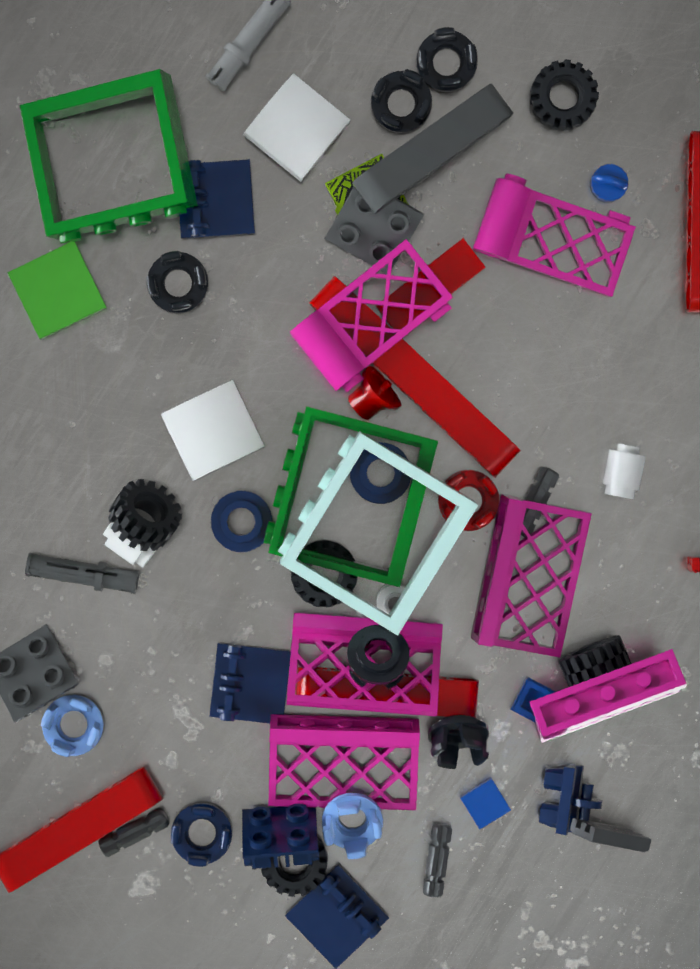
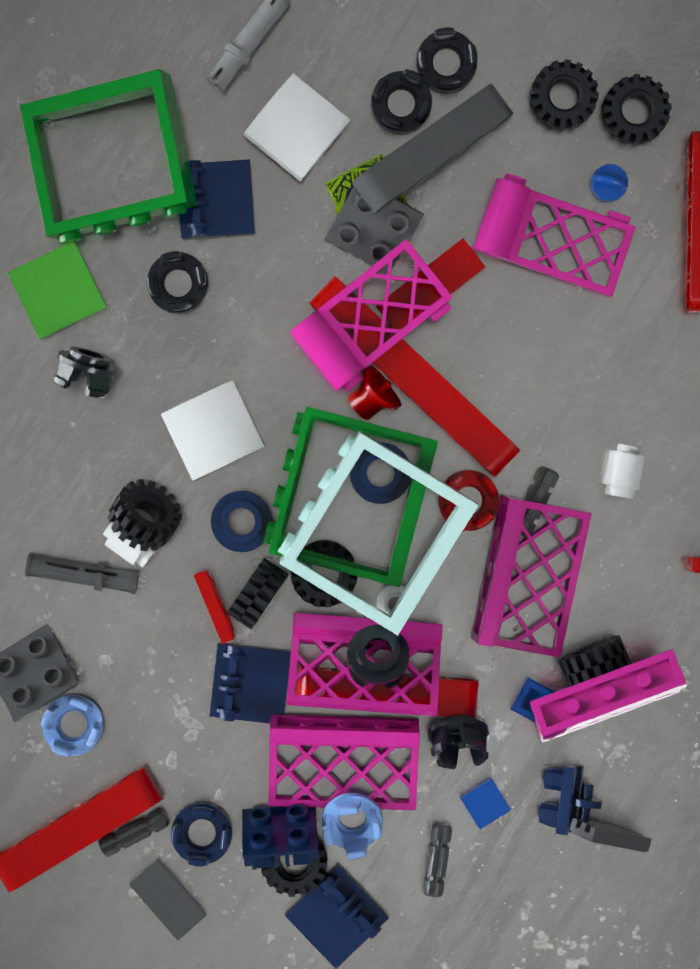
(81, 359): none -> black piece
(167, 899): none -> dark grey tile
(215, 605): none -> red tile
(257, 593): none -> black tyre
(652, 93): none -> black tyre

